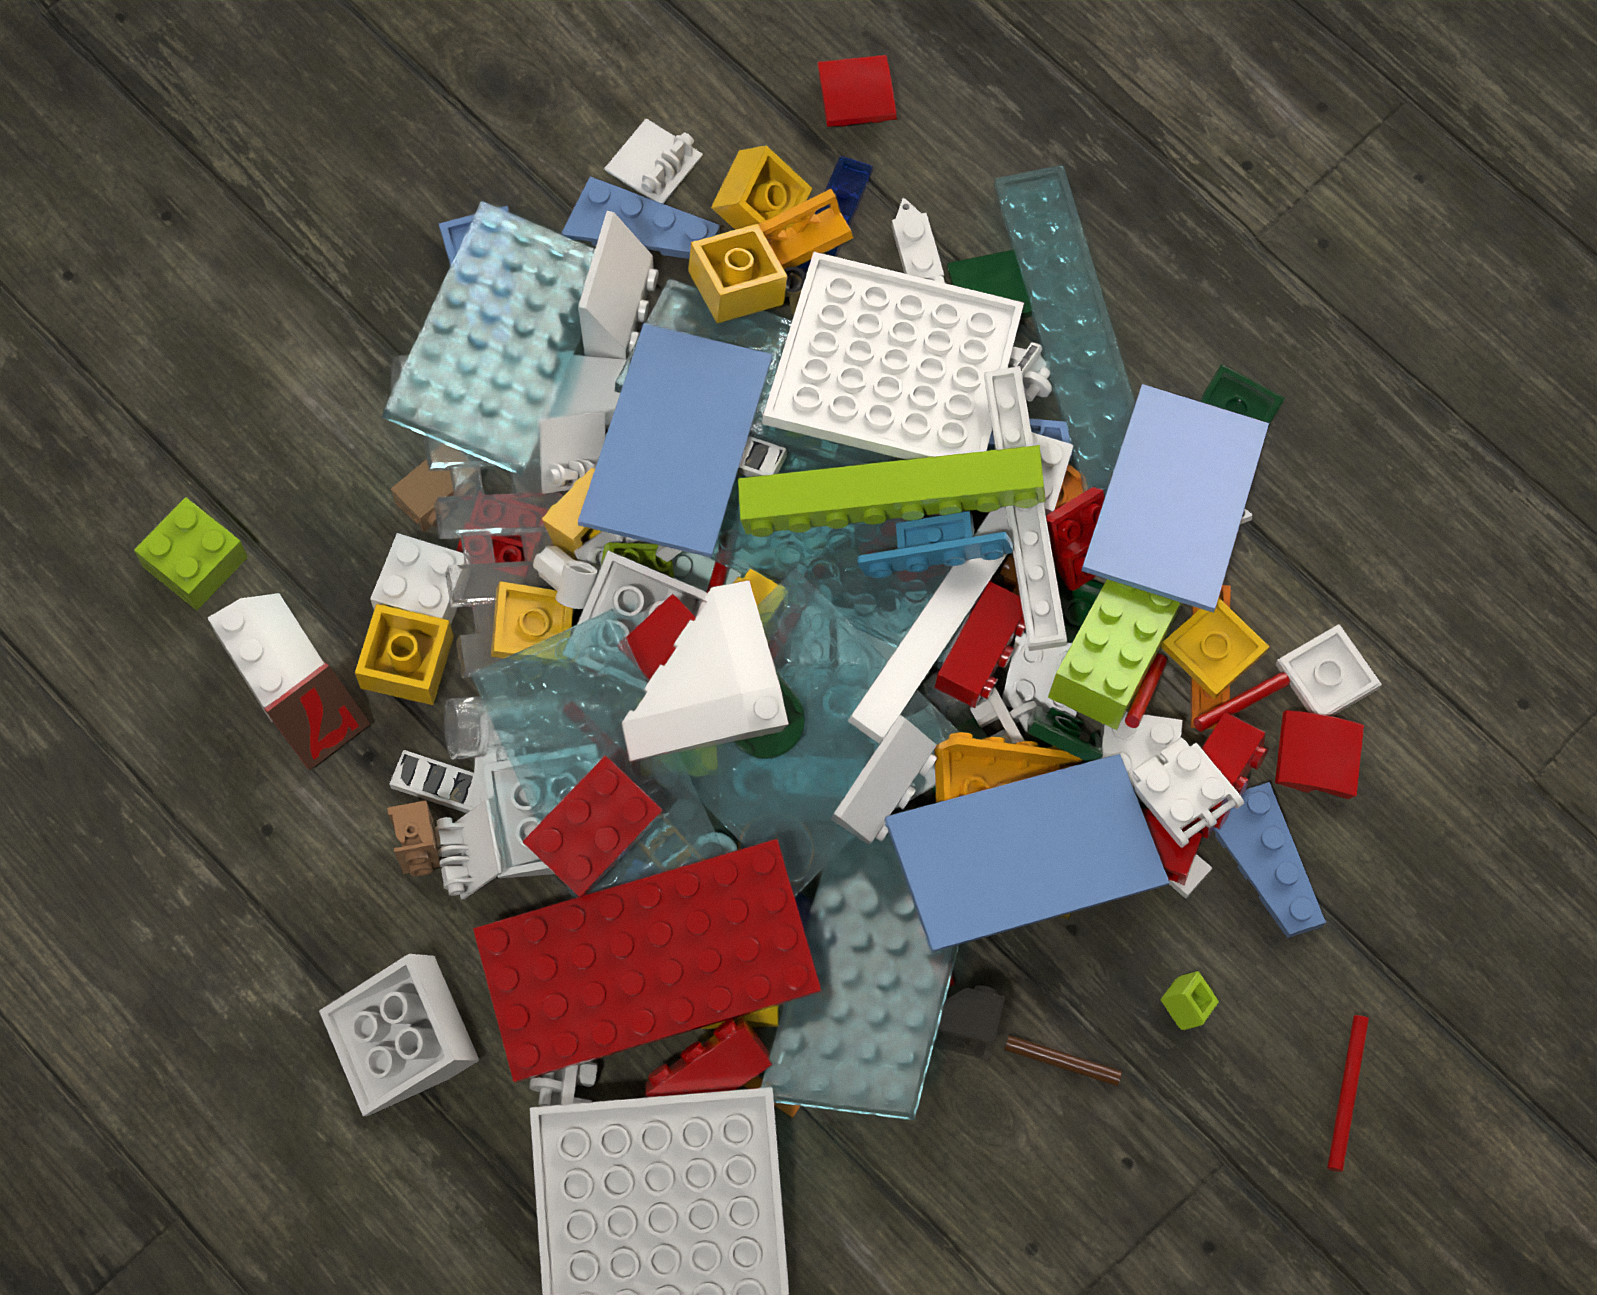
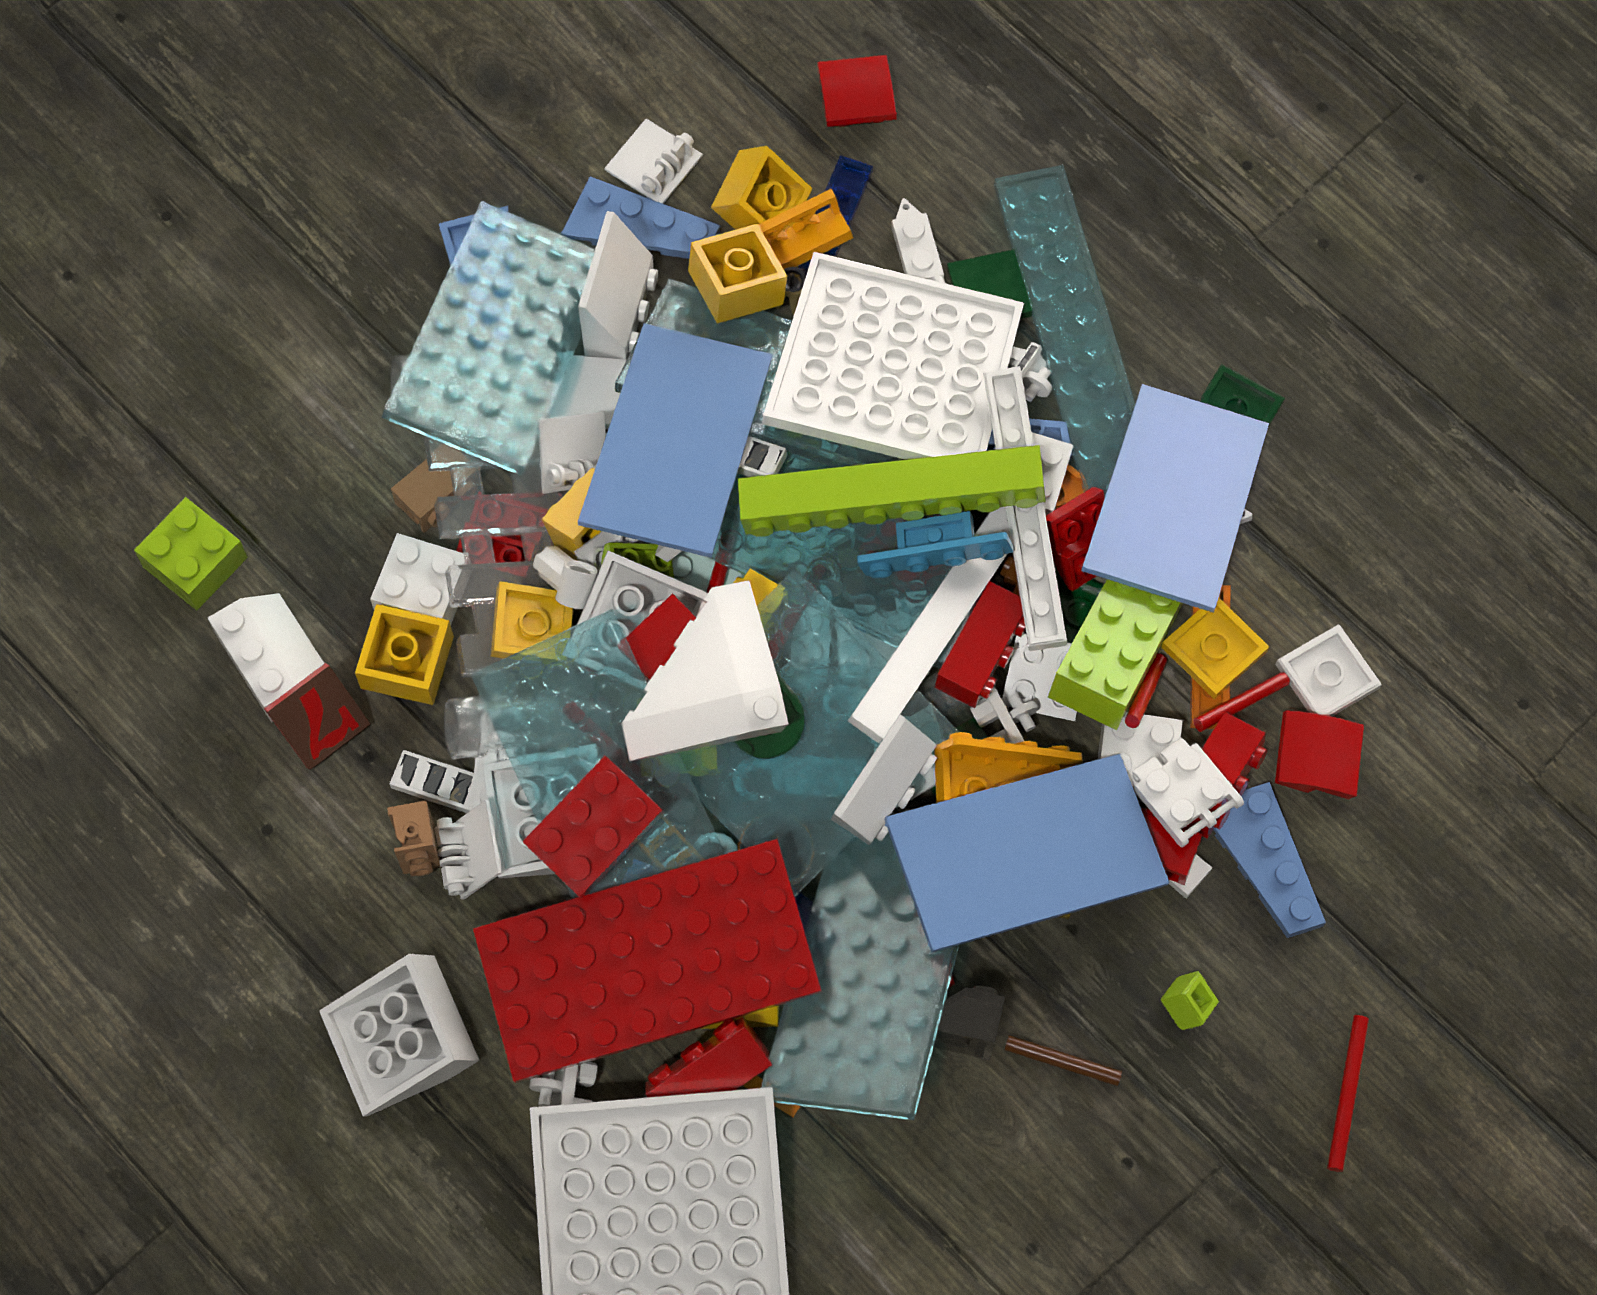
(1065, 733): dark green tile -> none

